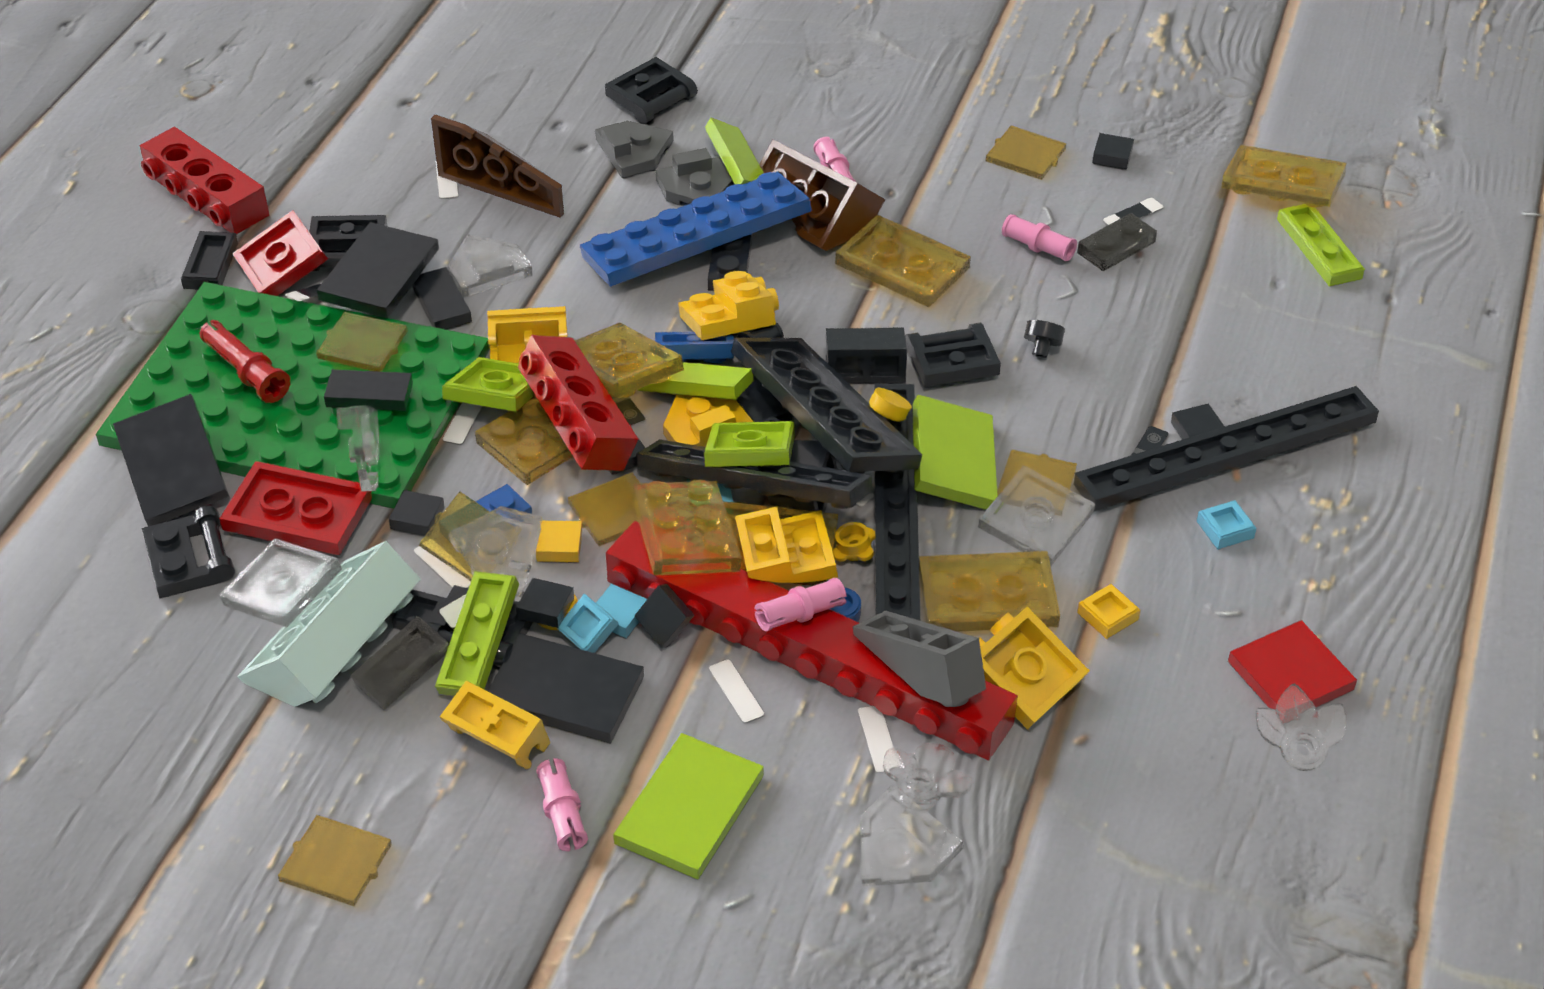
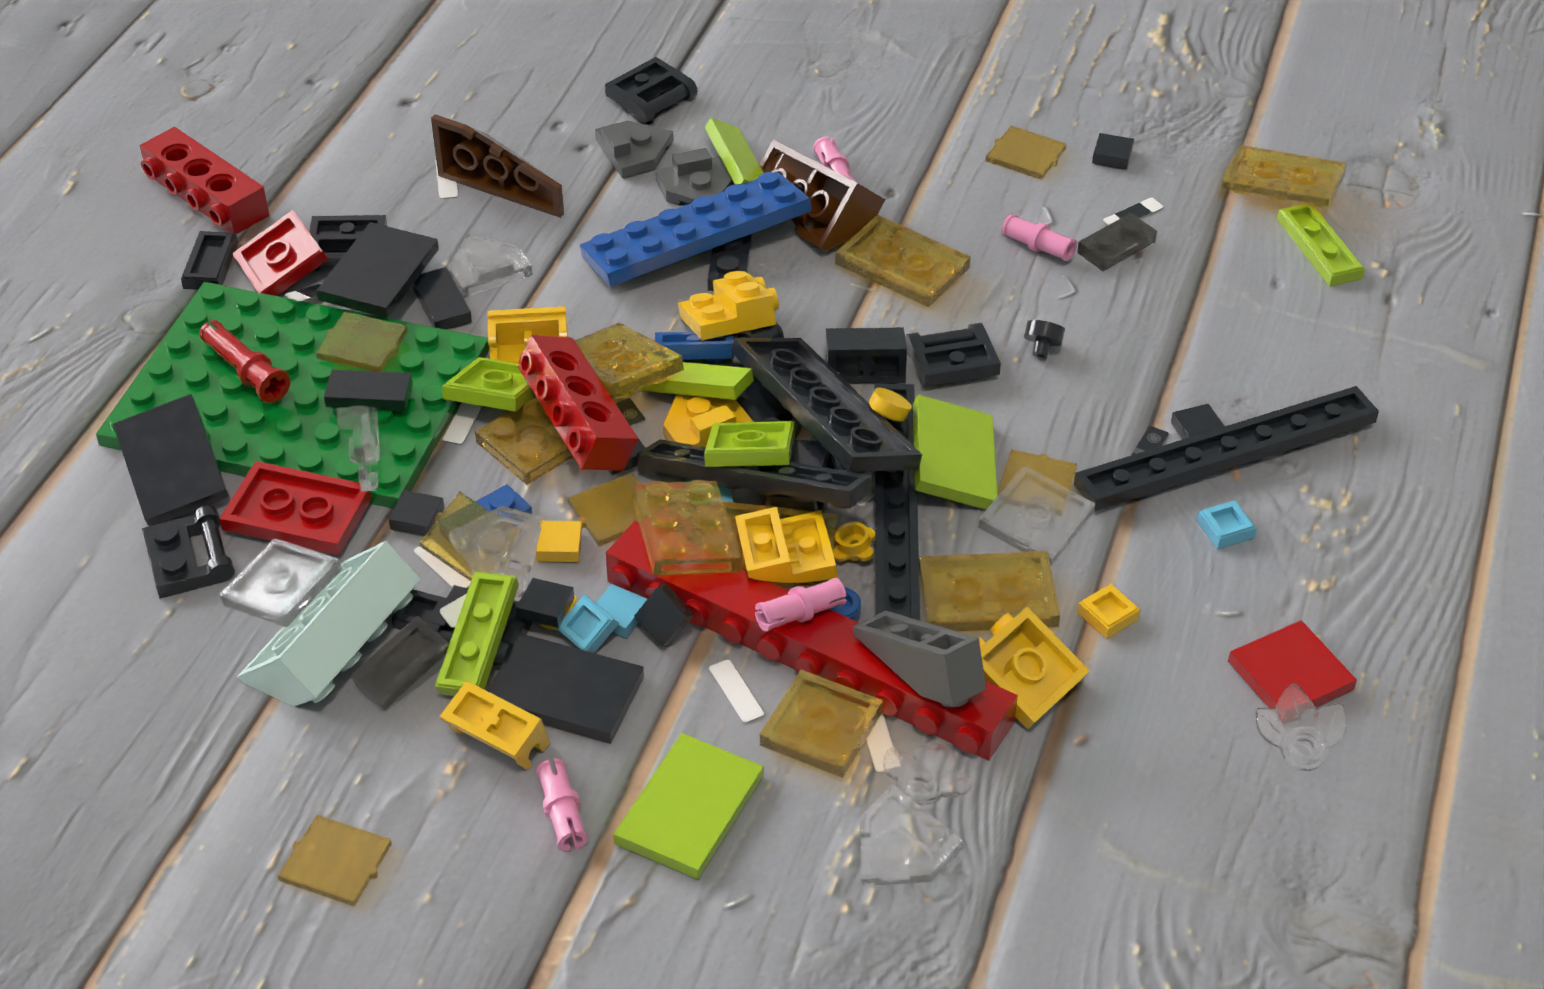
(821, 723): none -> clear yellow plate

